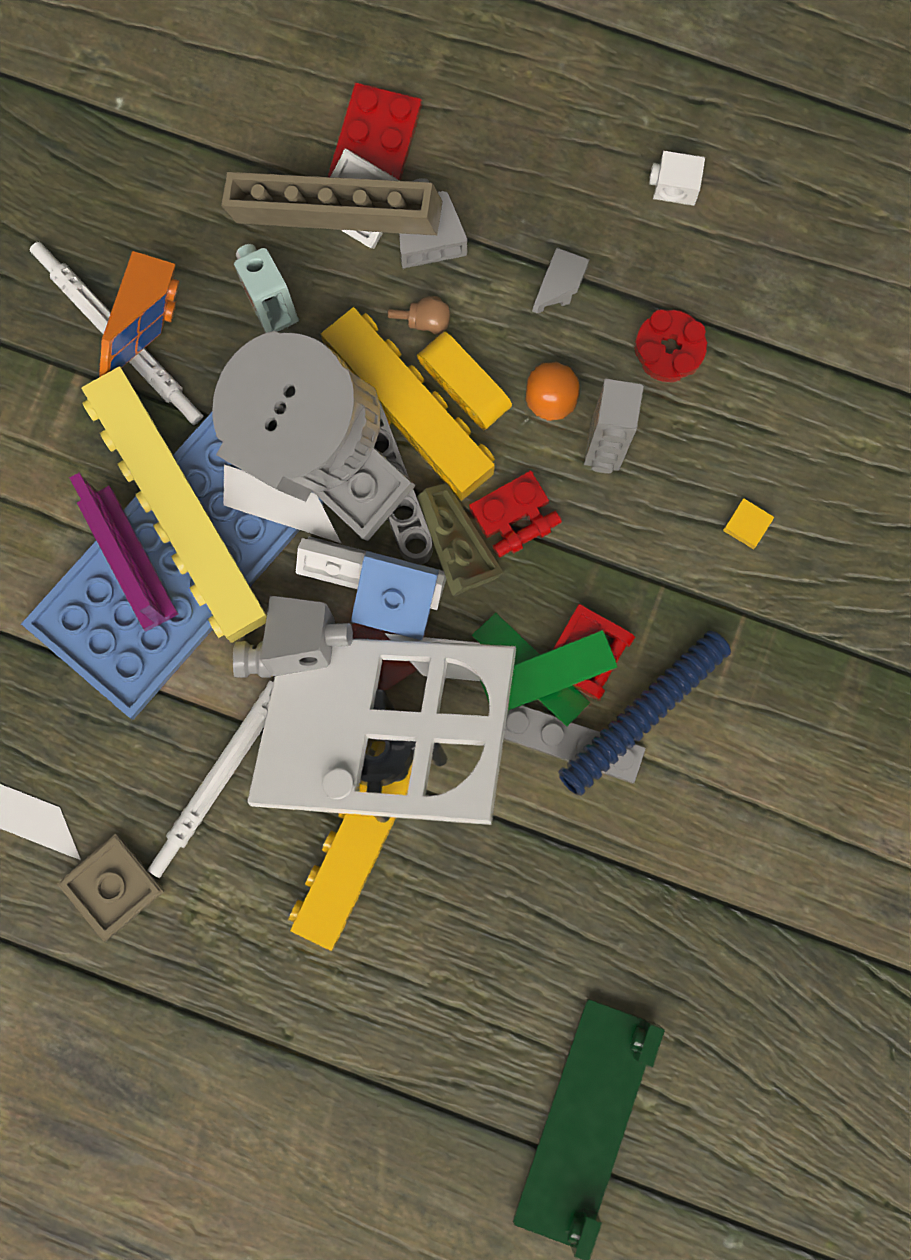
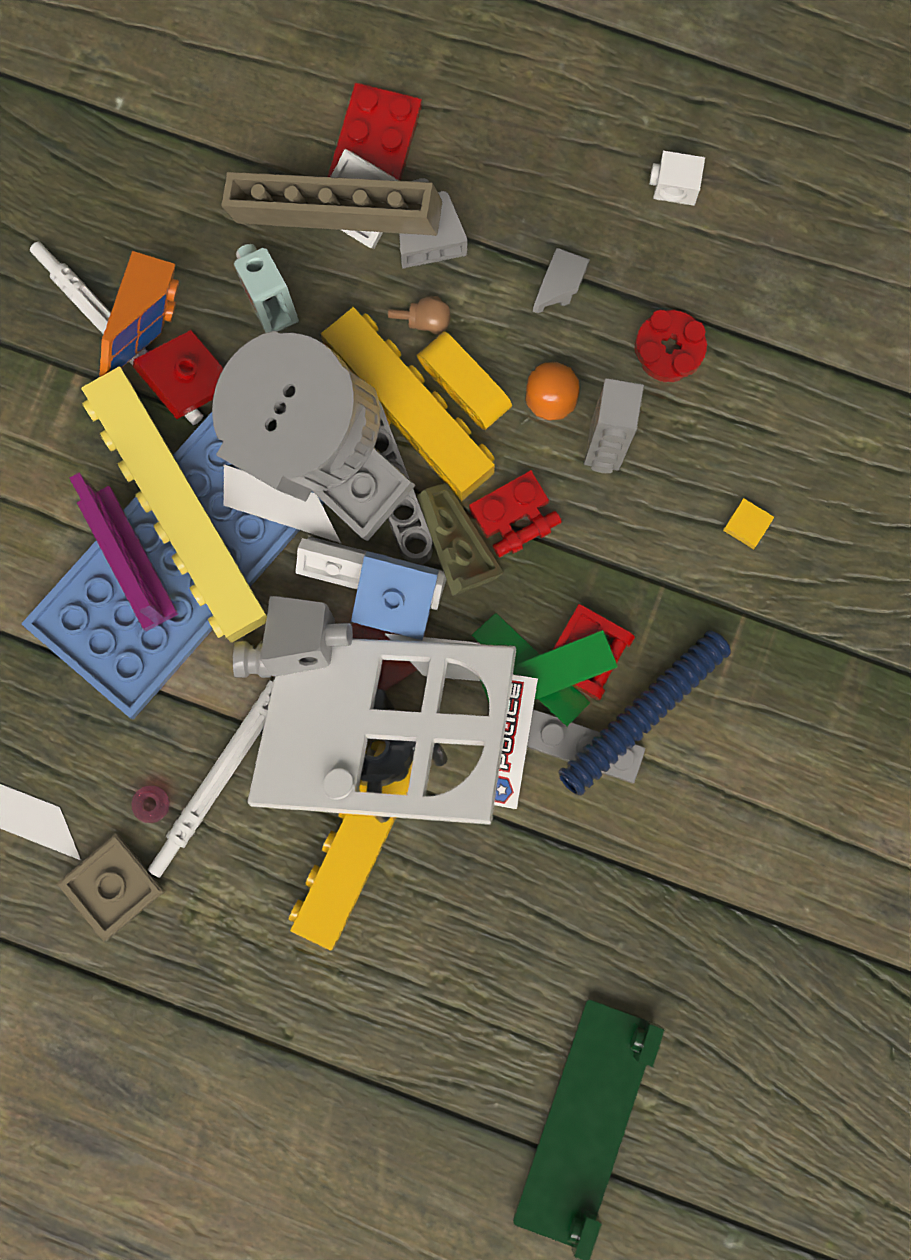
(159, 811): none -> clear pink plate
(180, 373): none -> red plate
(515, 740): none -> white sticker

